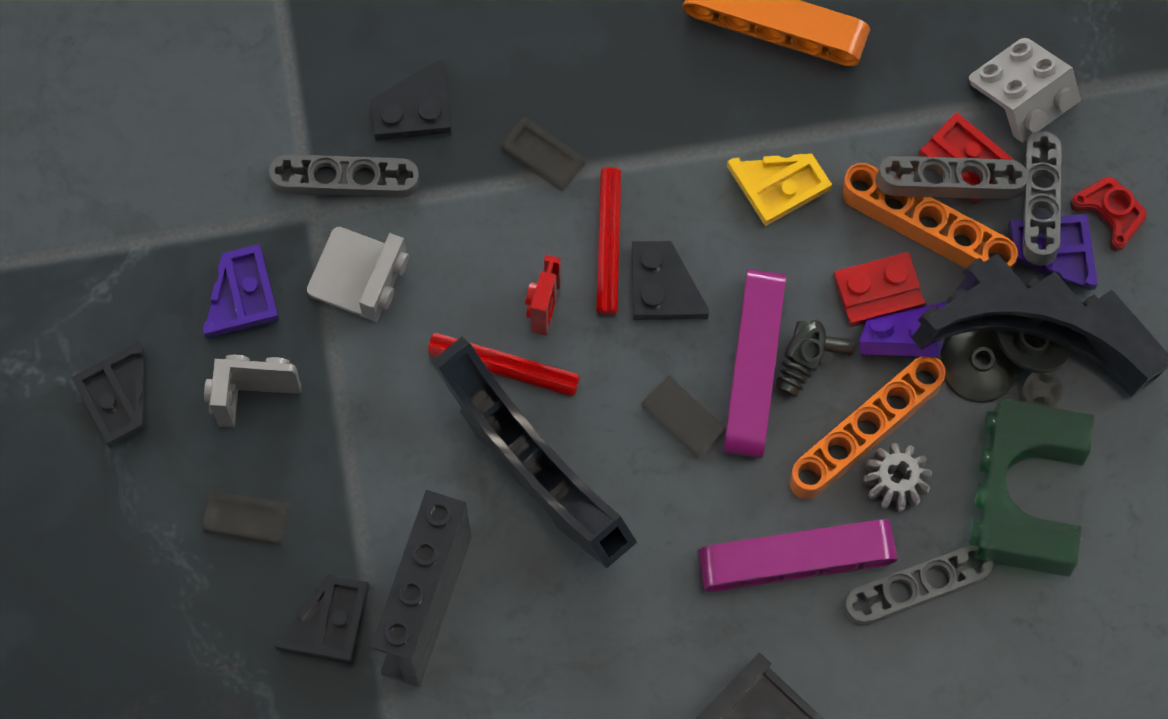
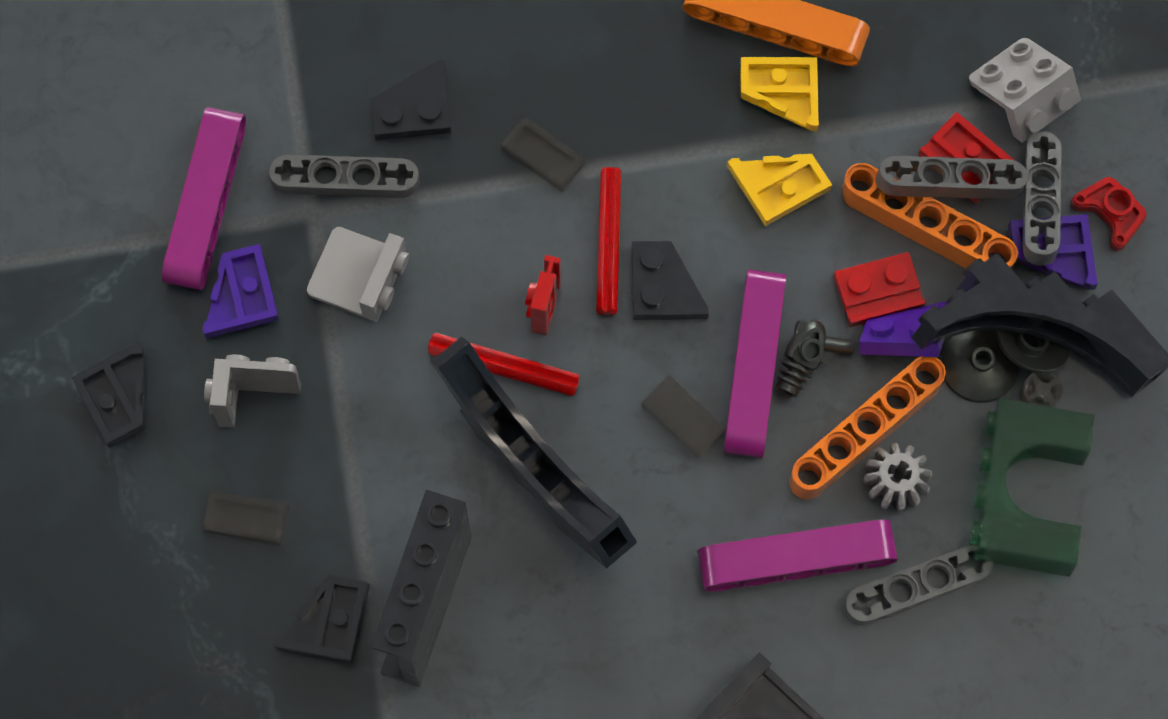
(204, 198): none -> magenta beam
(782, 87): none -> yellow wing

